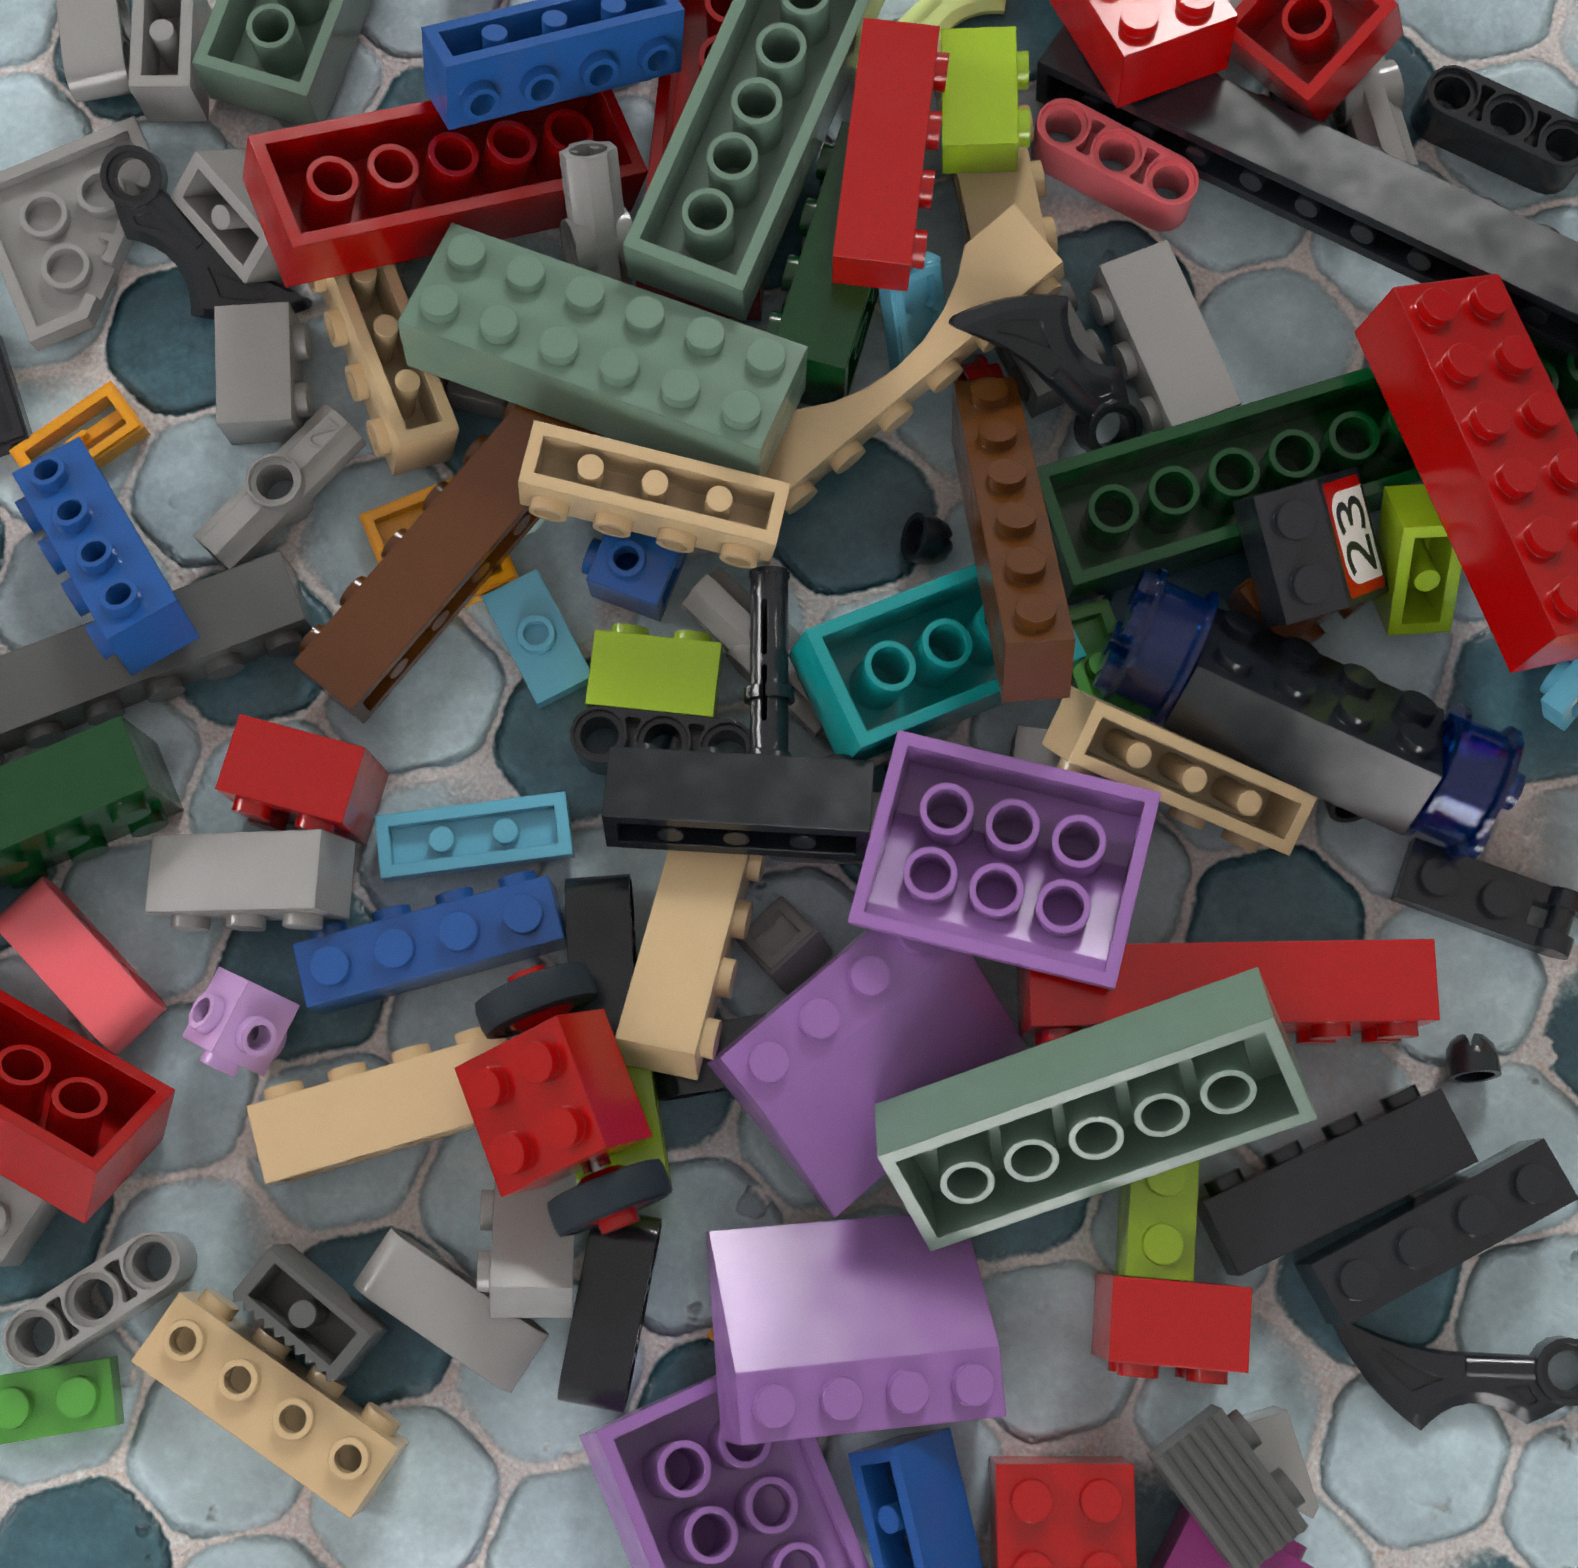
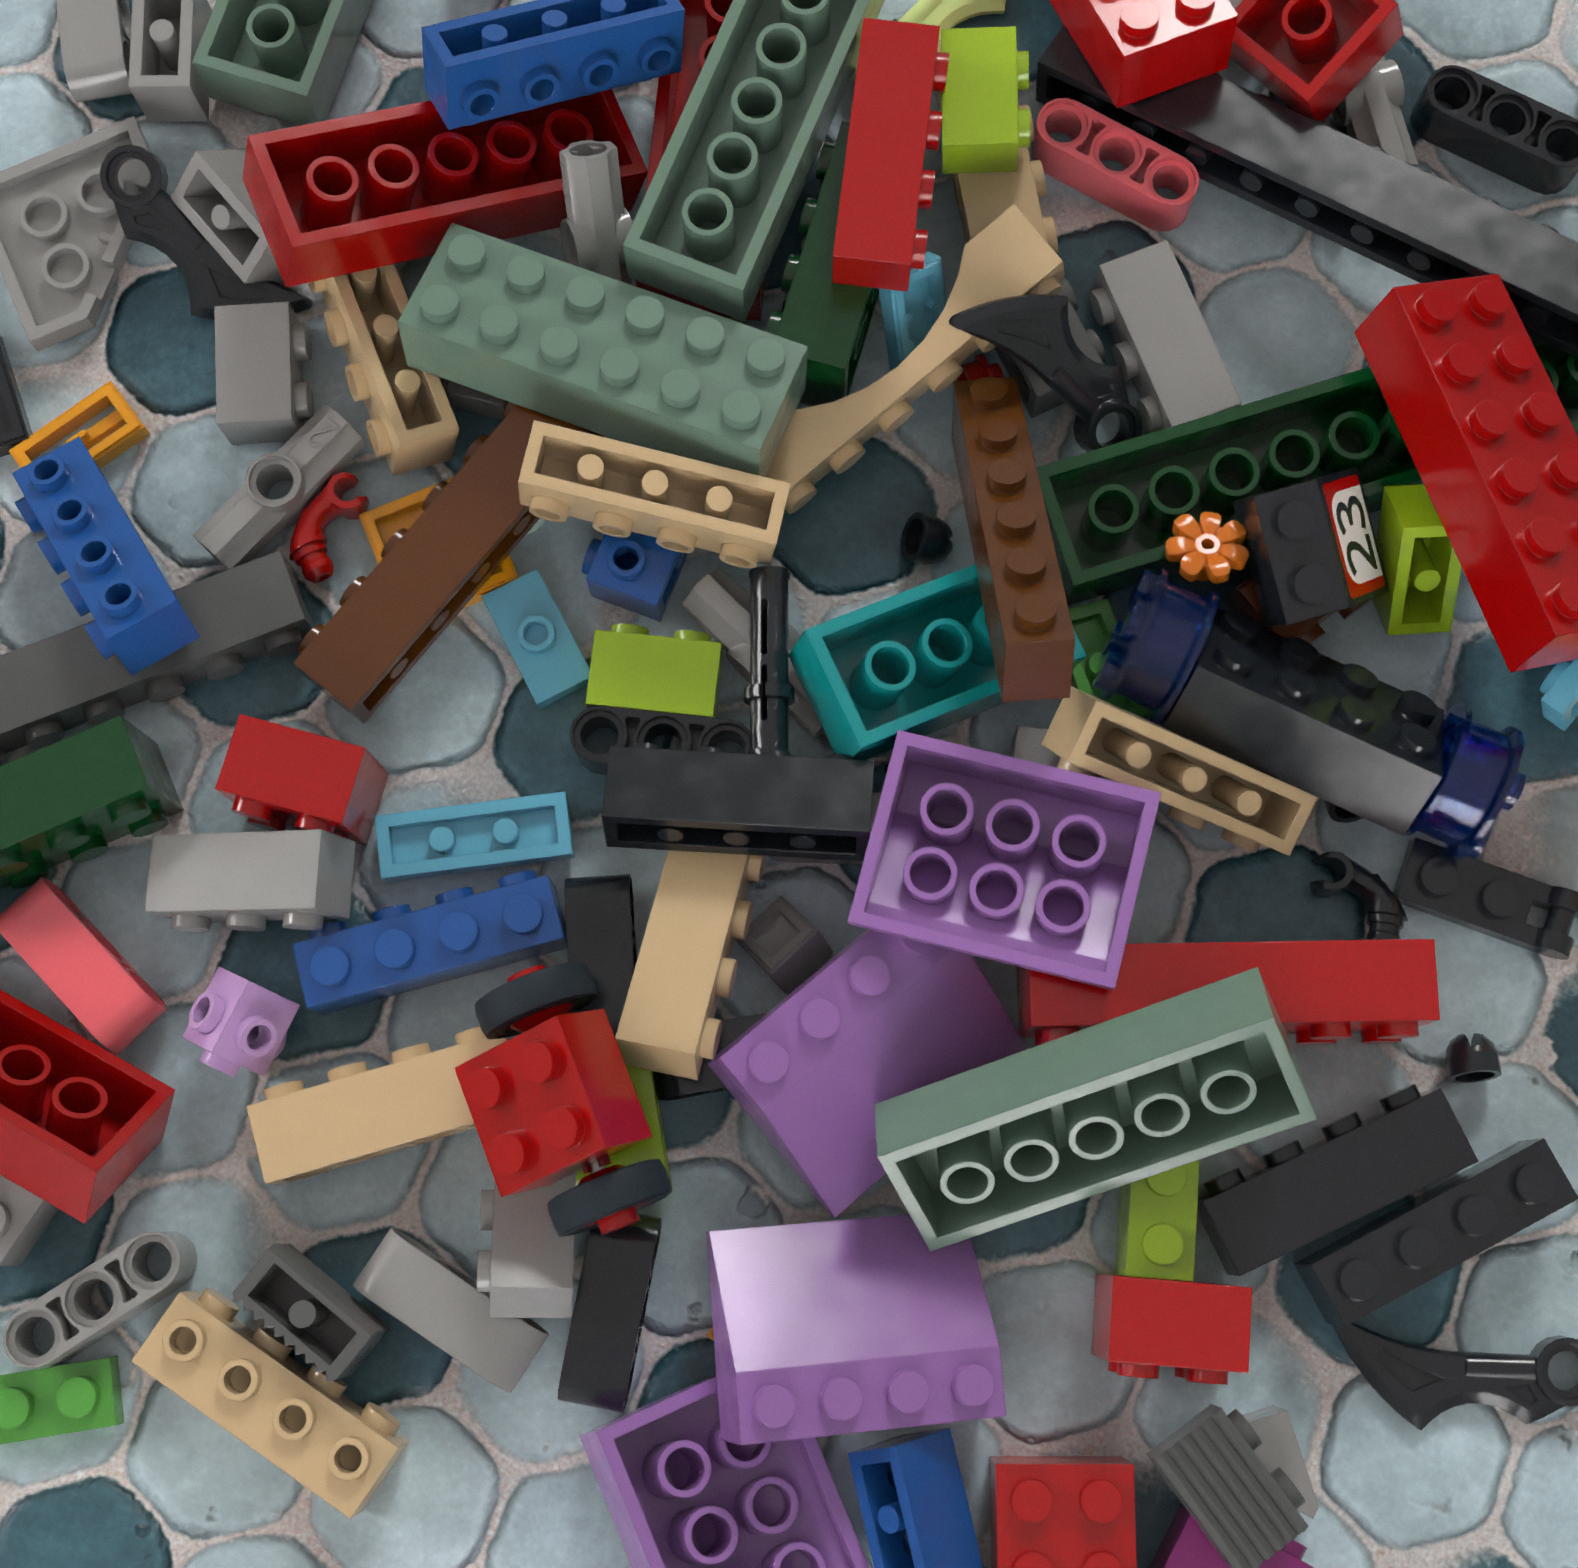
(309, 538): none -> red piece
(1206, 548): none -> orange plant
(1381, 906): none -> black piece

